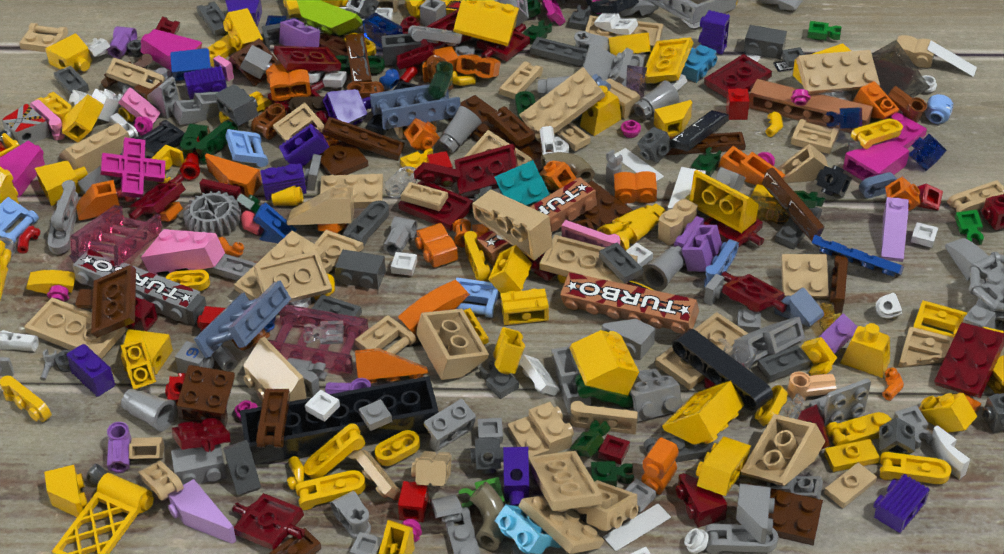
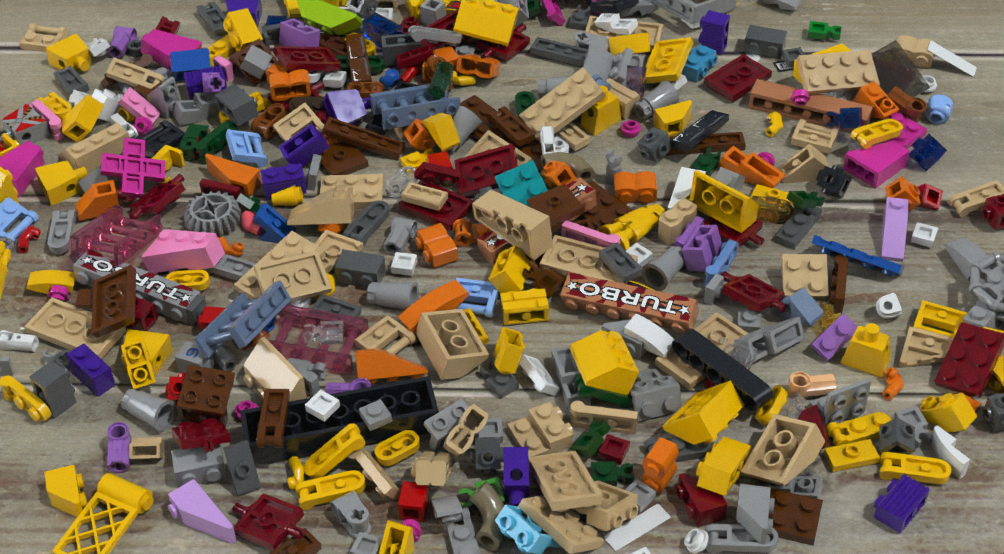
(54, 388): none -> dark grey brick
(65, 207): light grey plate -> none
(95, 473): dark grey hinge -> none
(161, 480): tan plate -> none
(171, 211): orange plate -> none
(190, 167): red cone -> none
(212, 82): none -> medium lavender piece
(393, 294): none -> light grey plant
(442, 130): none -> yellow slope
(463, 434): none -> tan brick
(476, 257): yellow plate -> none
(520, 79): tan plate -> none
(538, 31): dark green plate -> none
(544, 278): none -> reddish brown plate
(558, 204): none -> reddish brown plate
(636, 163): white sticker -> none
(653, 337): none -> white slope
(737, 104): red brick -> none
(783, 363): dark grey plate -> none
(792, 204): reddish brown tile -> none
(820, 356): yellow bracket -> none
(850, 485): tan plate -> none
(875, 185): sand blue beam -> none
(970, 224): green plate -> none

